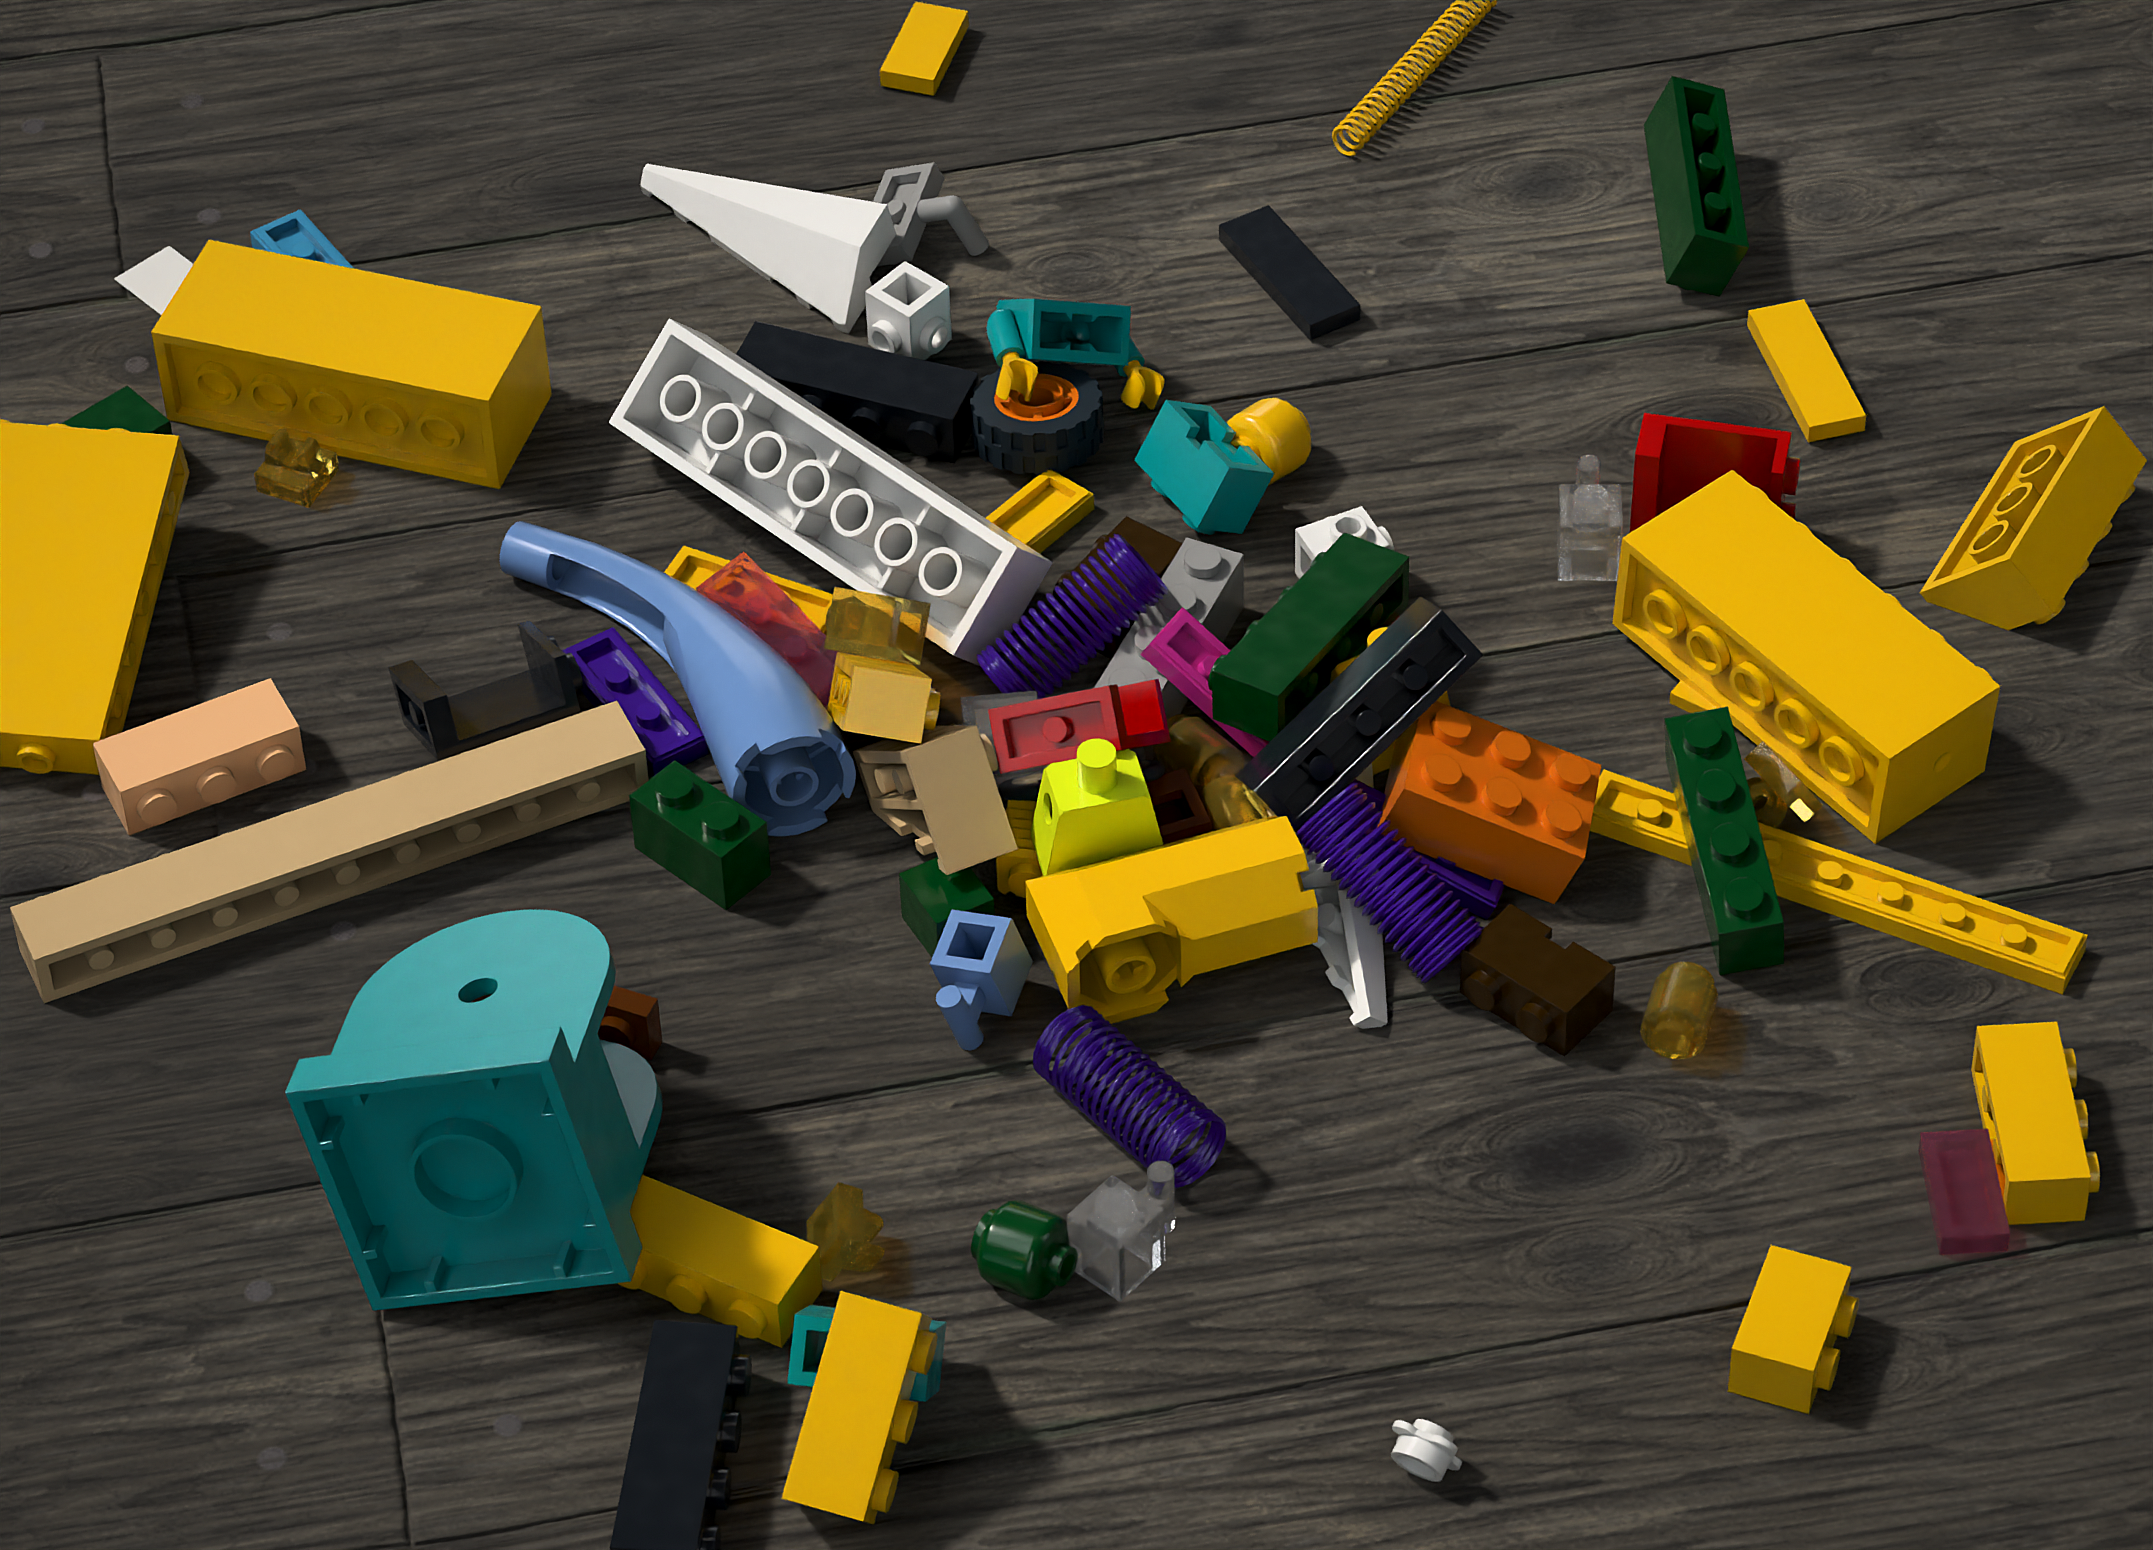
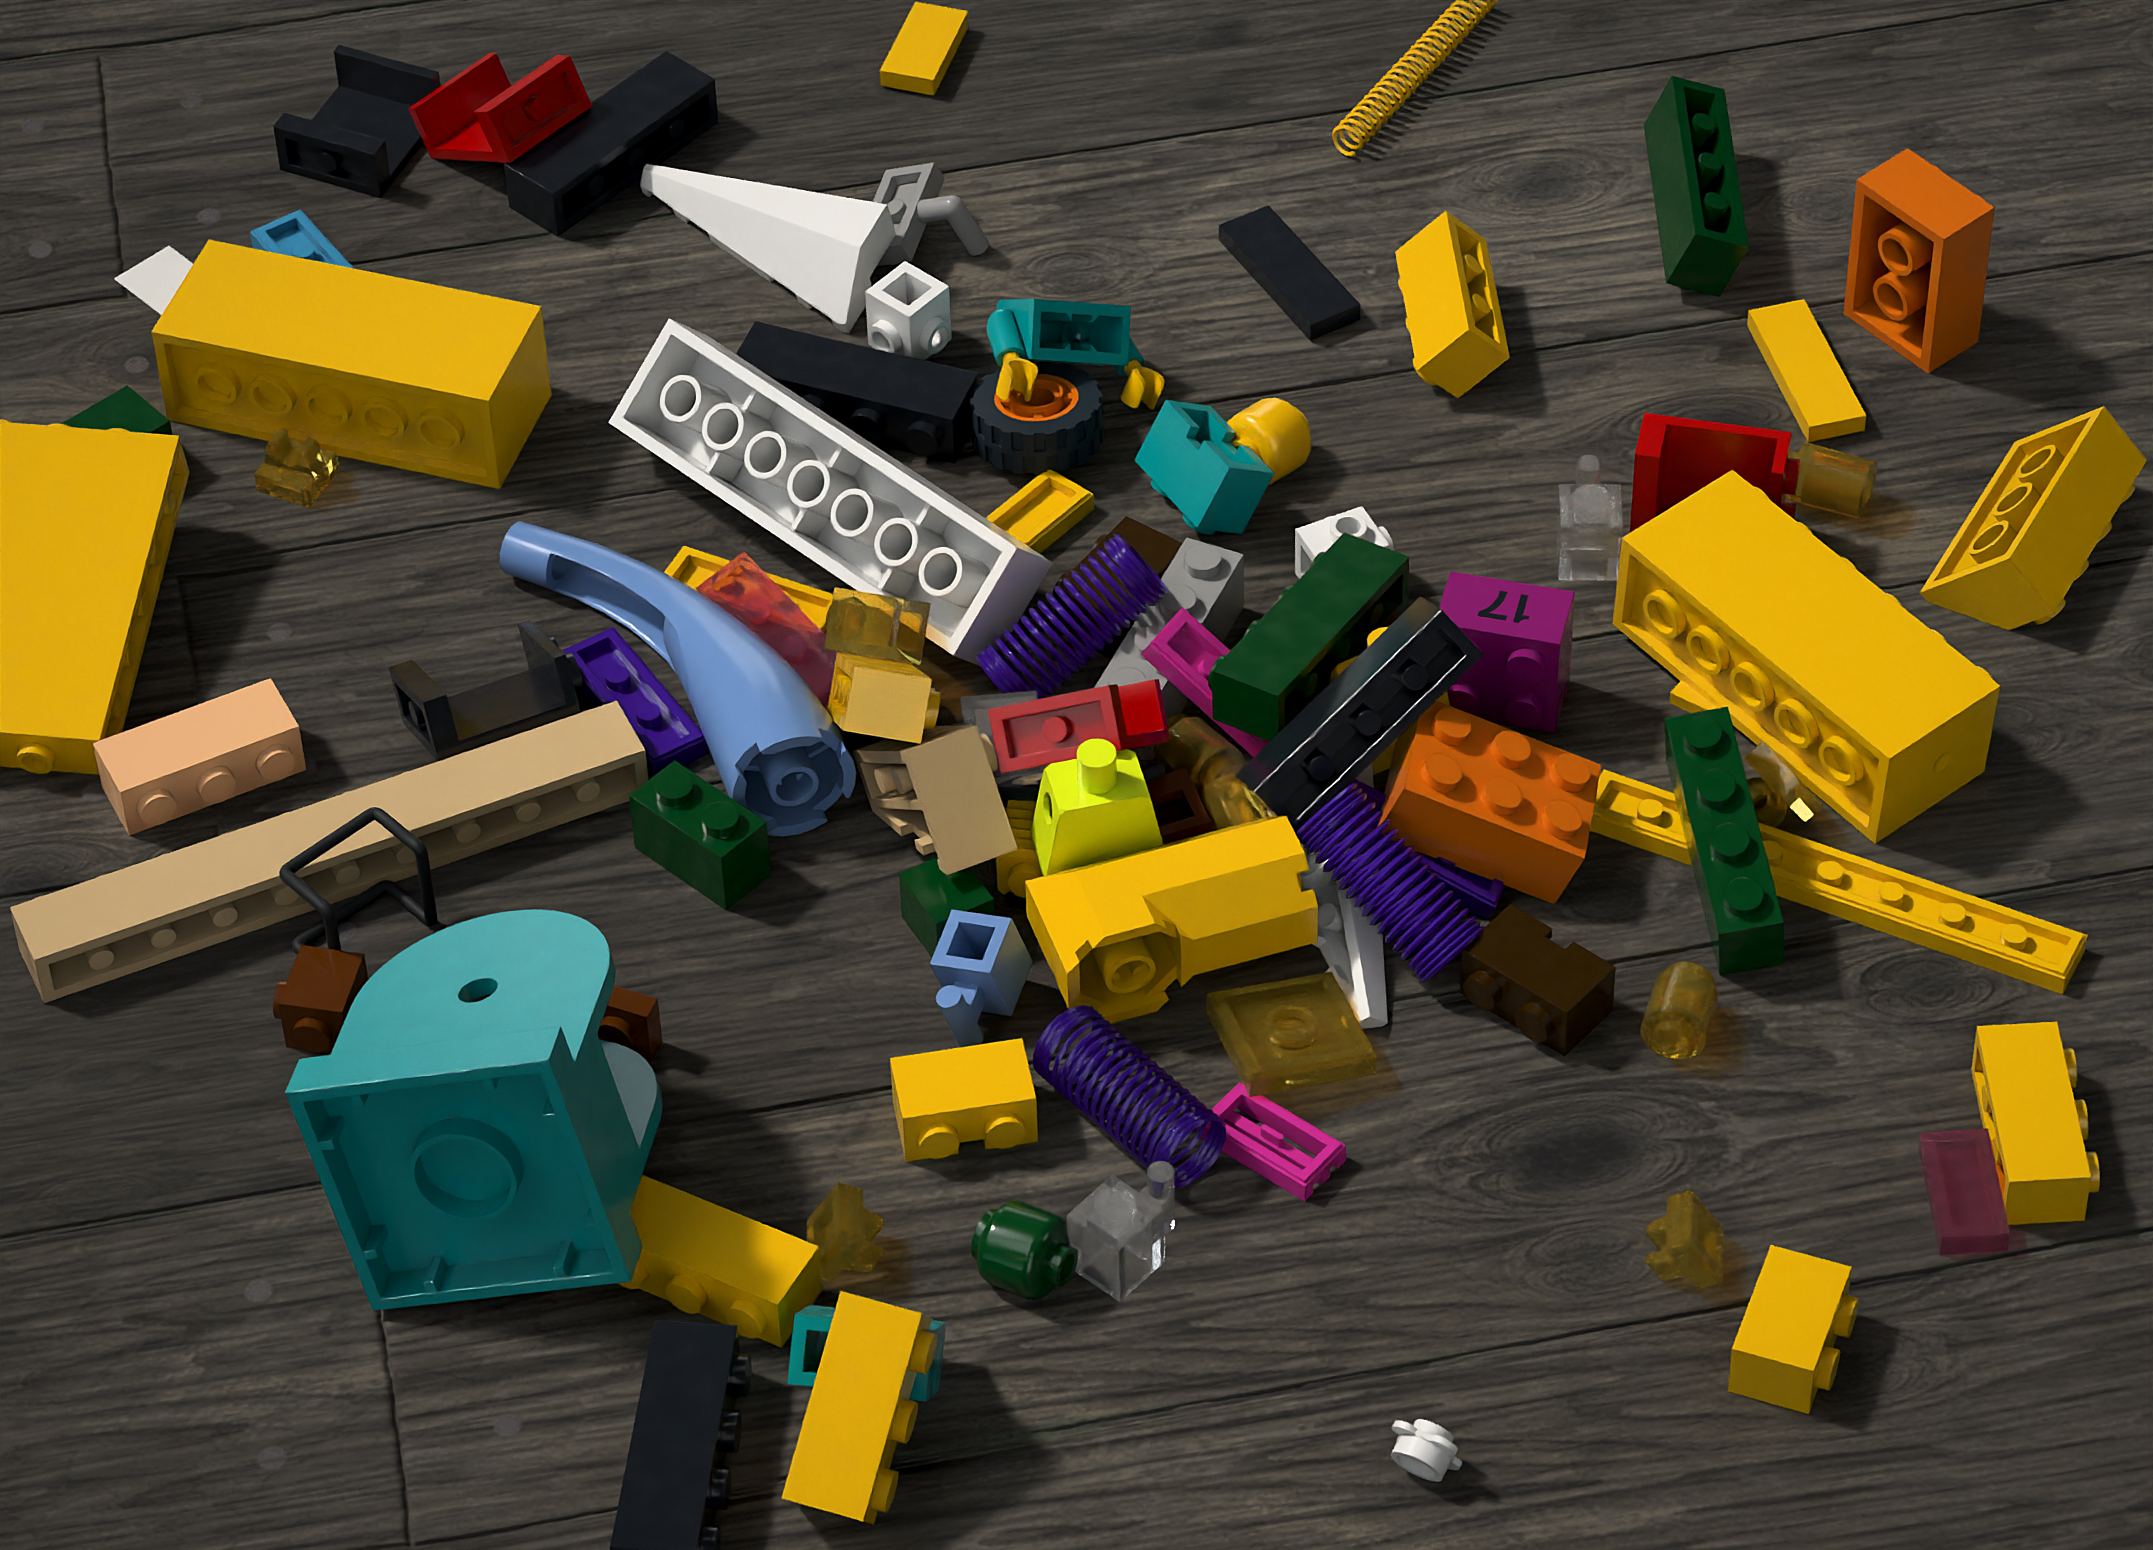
(318, 996): none -> reddish brown brick
(331, 918): none -> black piece
(364, 127): none -> black panel
(490, 120): none -> red panel
(611, 143): none -> black brick
(964, 1098): none -> yellow brick
(1264, 1148): none -> dark pink tile
(1291, 1034): none -> clear yellow tile
(1451, 305): none -> yellow brick
(1523, 645): none -> magenta brick
(1689, 1242): none -> clear yellow tile
(1834, 481): none -> clear yellow brick
(1918, 260): none -> orange brick

